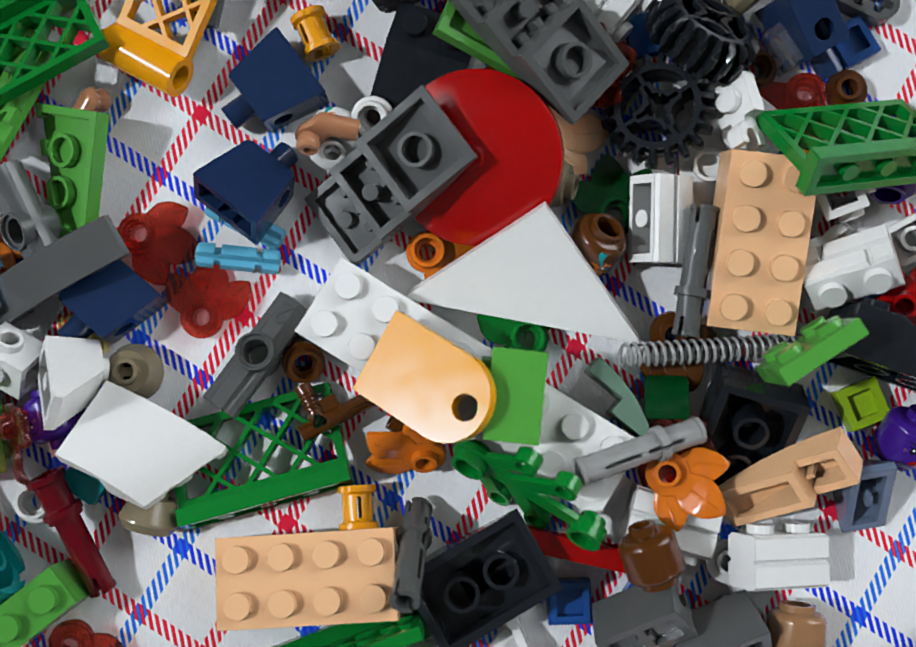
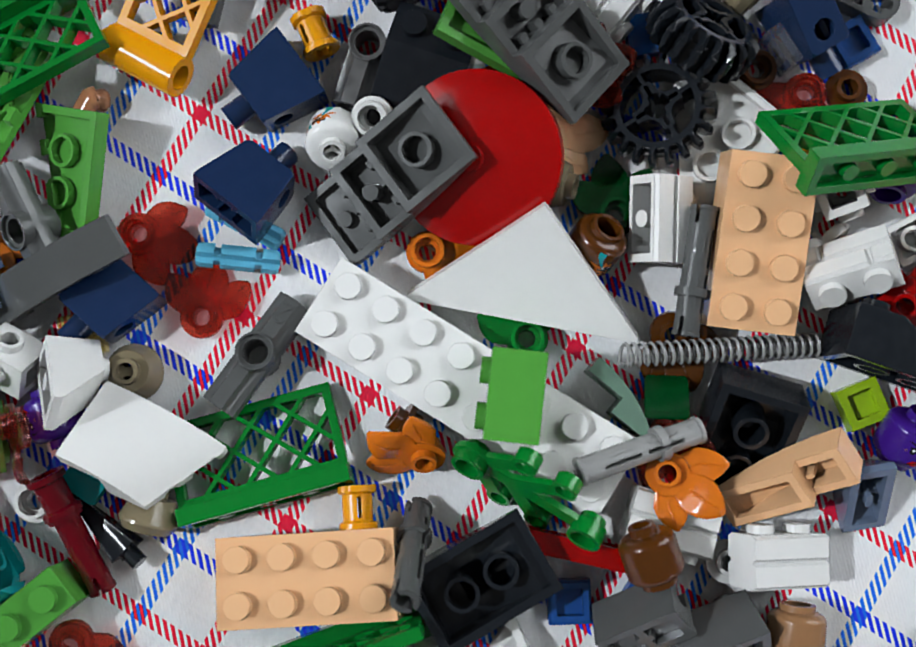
(113, 537): none -> black piece
(304, 373): reddish brown plate -> none
(322, 127): nougat arm -> none
(327, 408): reddish brown hose -> none
(359, 69): none -> flat silver piece
(424, 378): light orange tile -> none
(737, 108): white plate -> none
(820, 342): bright green plate -> none

